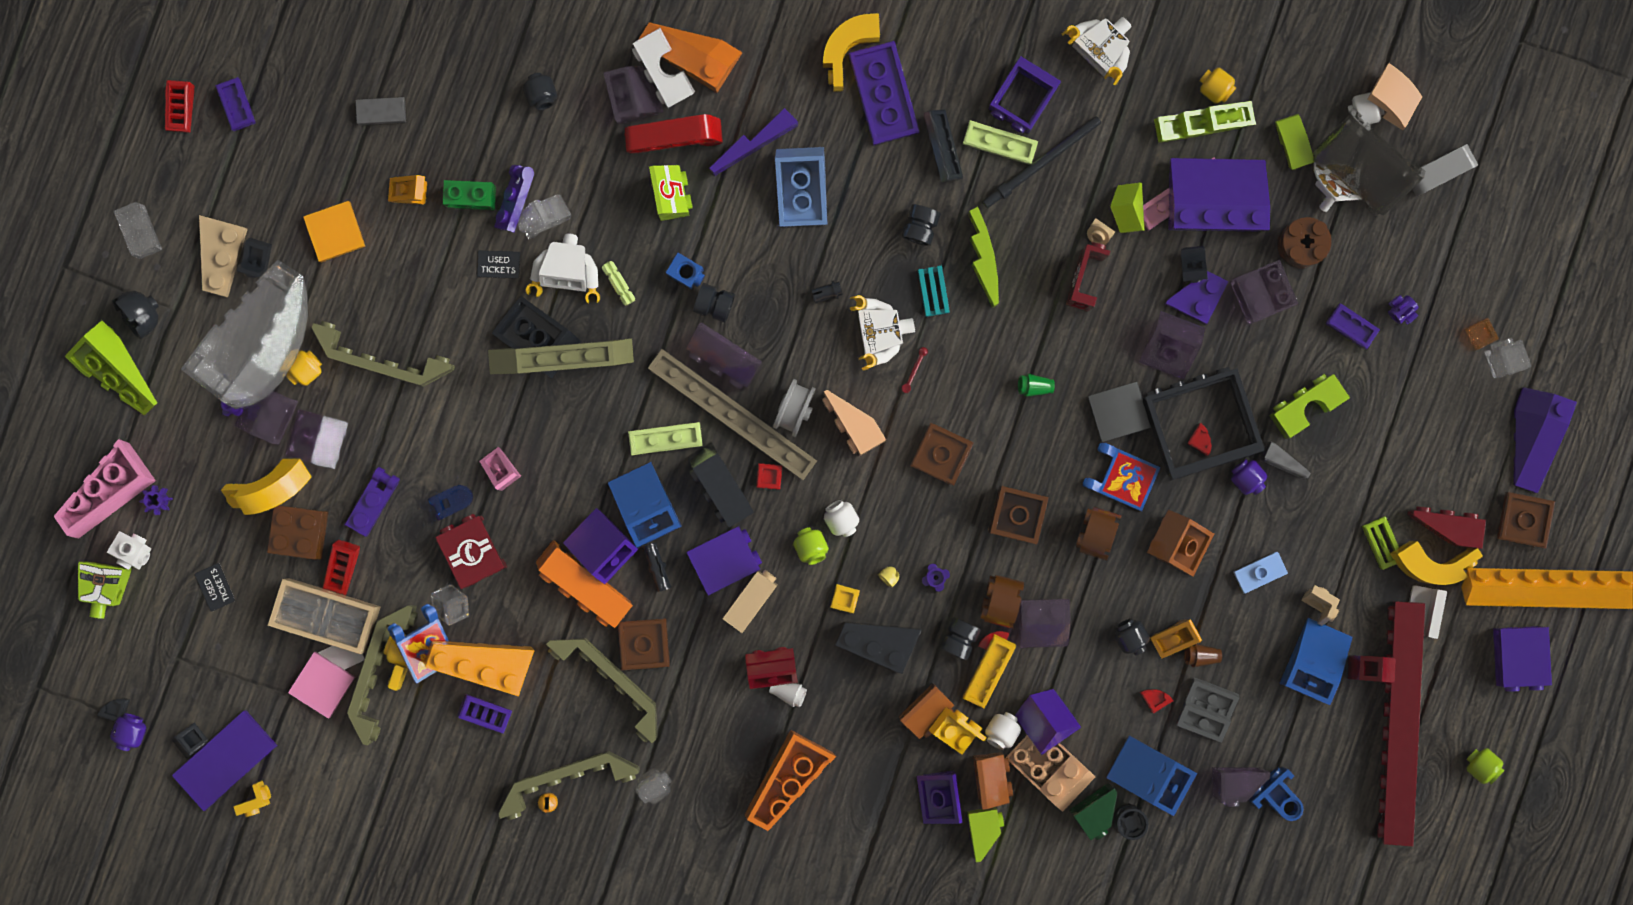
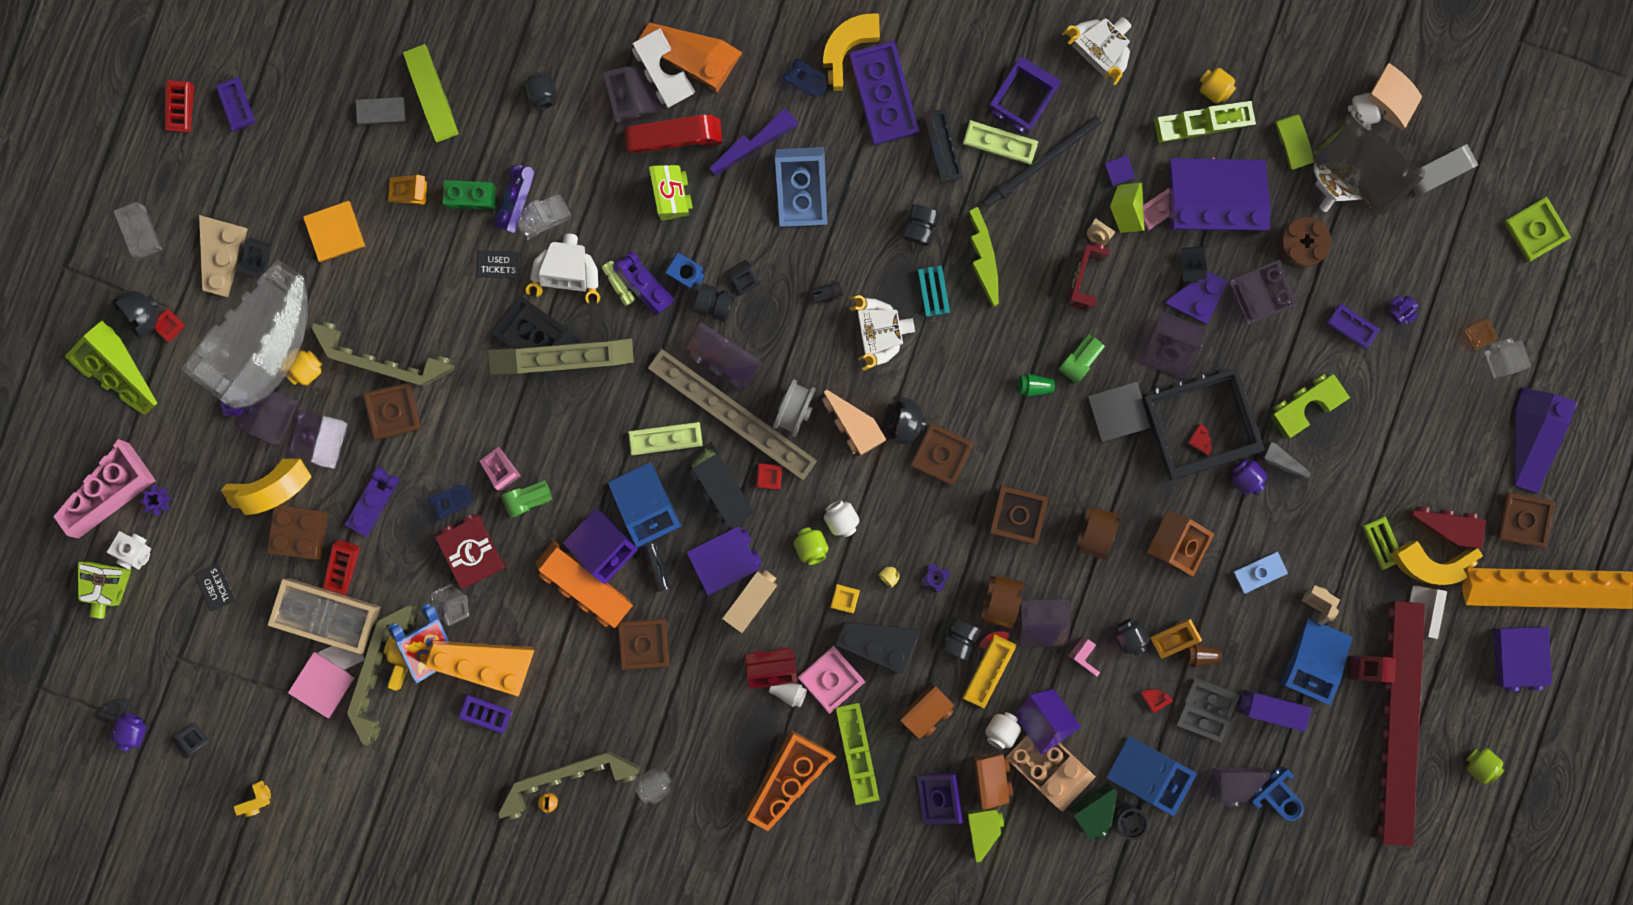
(169, 325): none -> red tile
(224, 760): dark purple tile -> none
(392, 411): none -> reddish brown plate
(430, 93): none -> lime slope
(521, 500): none -> bright green piece
(565, 647): olive slope -> none
(643, 283): none -> dark purple plate
(743, 277): none -> black slope
(814, 82): none -> clear blue plate
(831, 679): none -> bright pink tile
(857, 754): none -> lime slope
(903, 421): none -> black cylinder
(906, 388): dark red hinge -> none
(955, 731): yellow bracket -> none
(1078, 363): none -> bright green piece
(1081, 652): none -> bright pink panel
(1119, 171): none -> dark purple tile
(1126, 478): flag -> none
(1274, 710): none -> dark purple brick
(1537, 229): none -> lime tile

